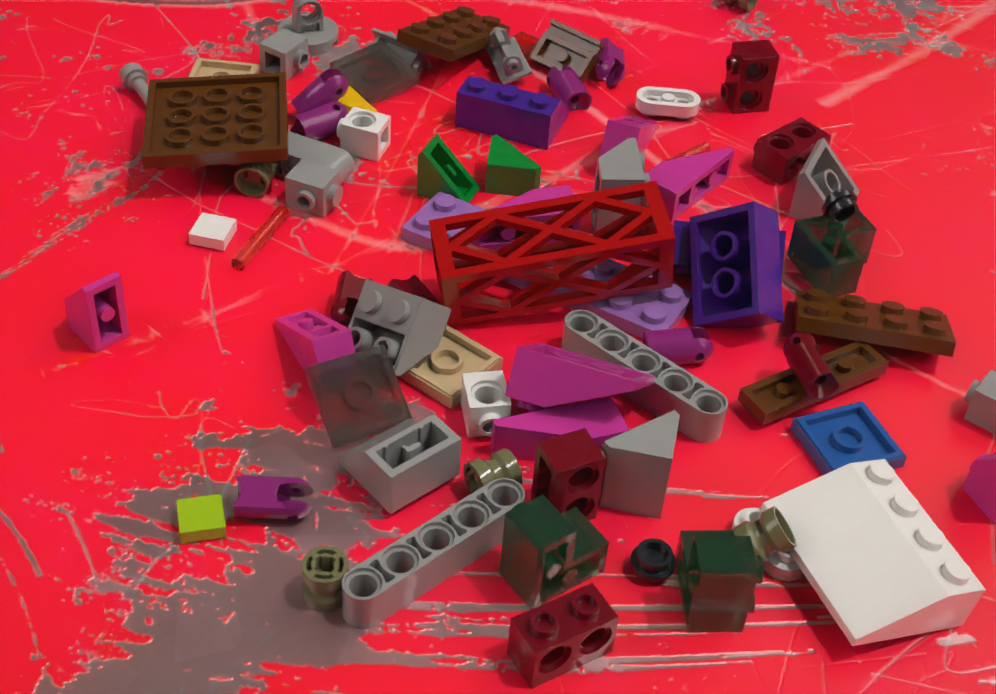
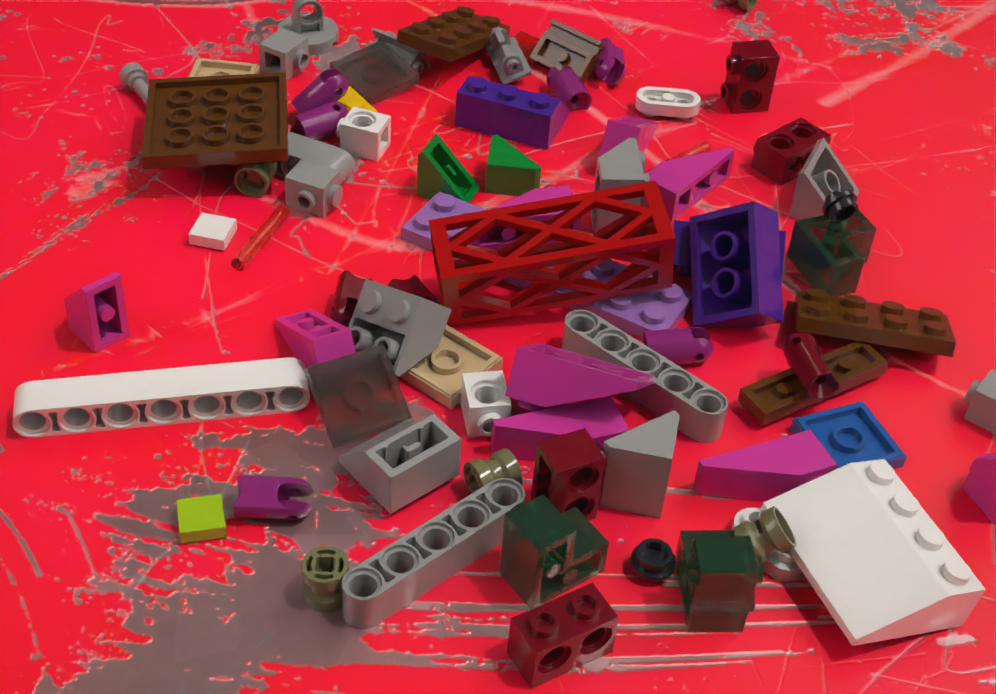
(159, 397): none -> white beam
(764, 468): none -> dark pink slope

